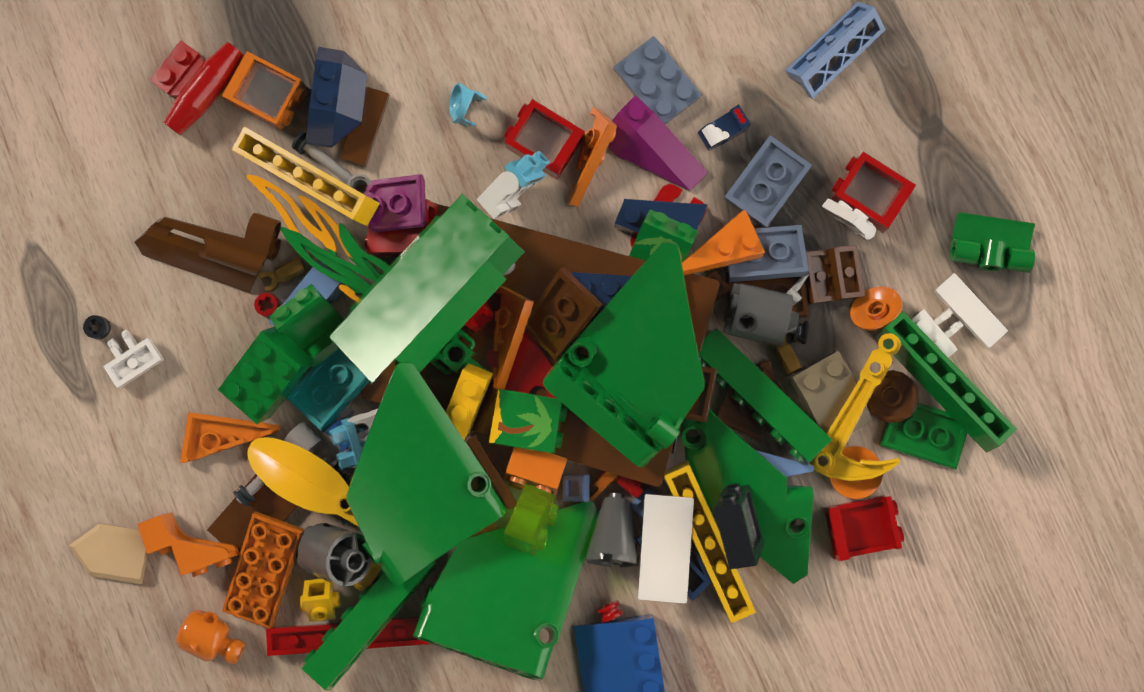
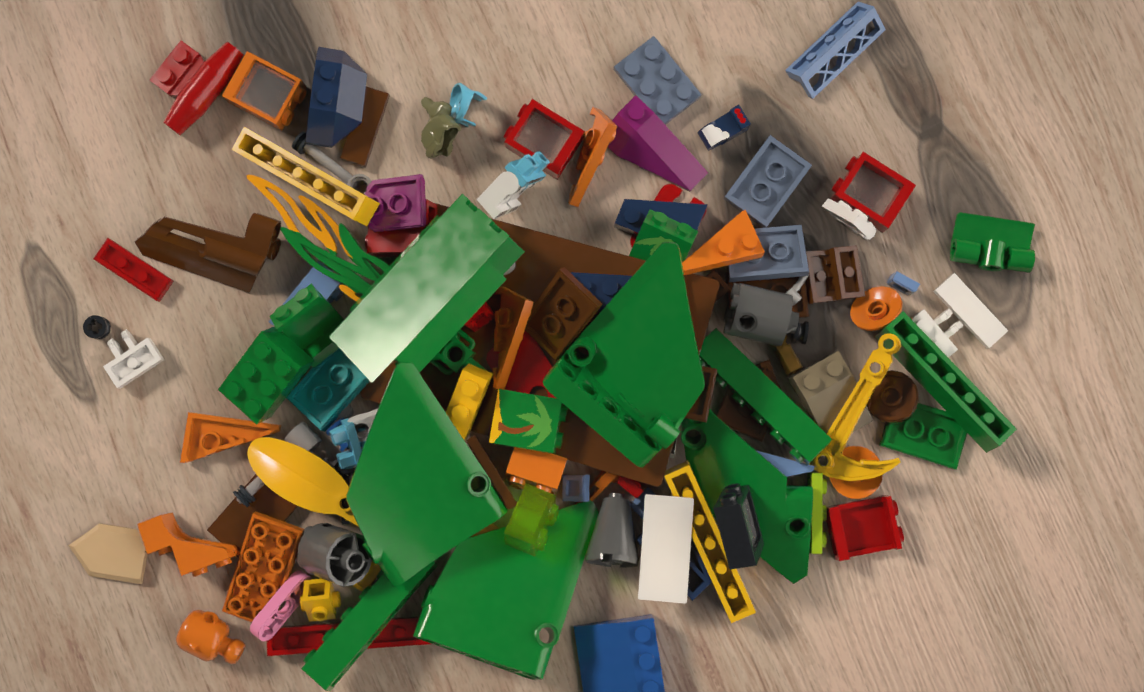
(133, 270): none -> red tile
(265, 297): red bush -> none
(265, 626): none -> bright pink beam
(284, 273): pearl gold bar -> none
(440, 128): none -> olive animal
(610, 611): red bush -> none
(819, 513): none -> lime plate
(903, 283): none -> medium blue tile

